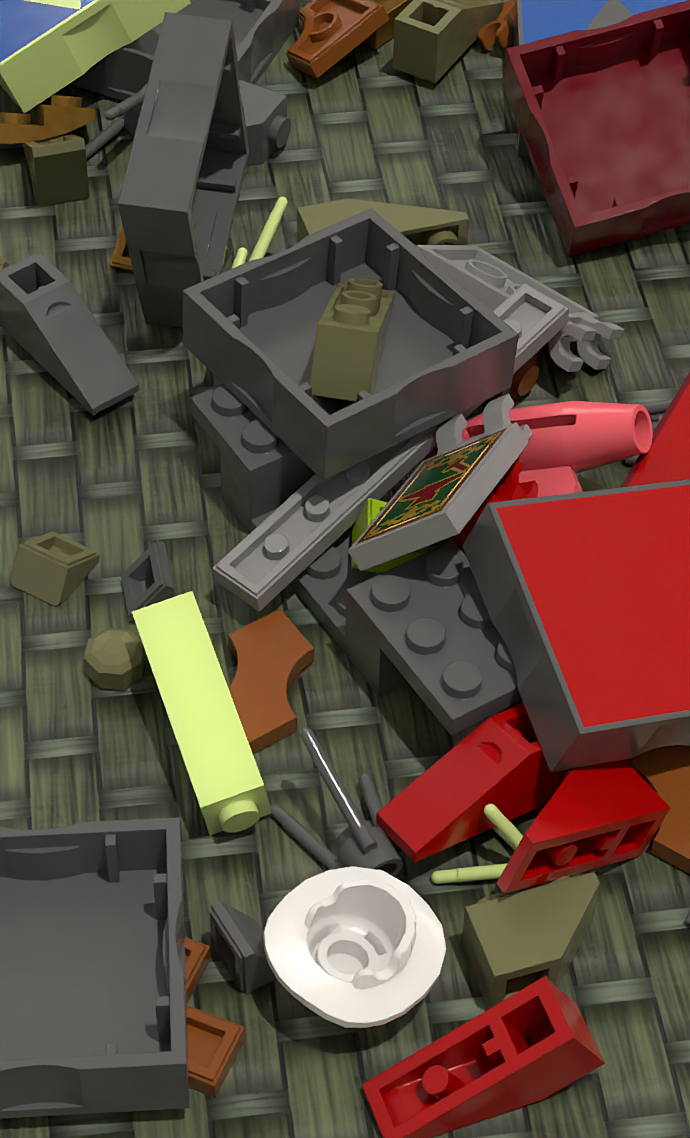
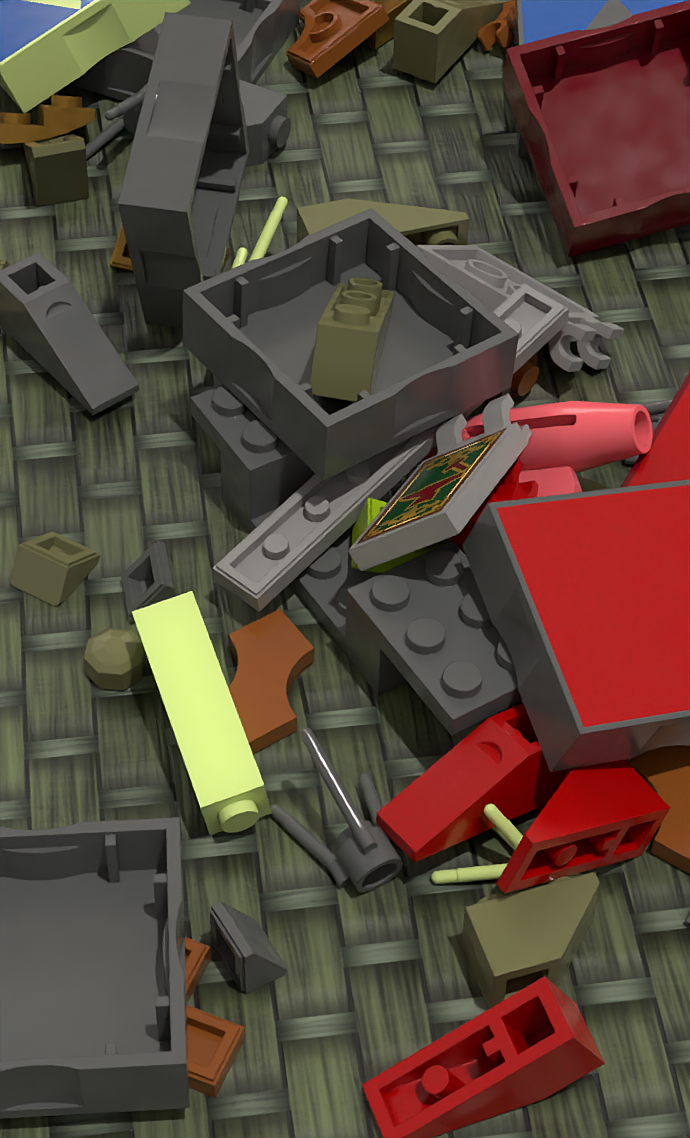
(355, 946): white hat -> none

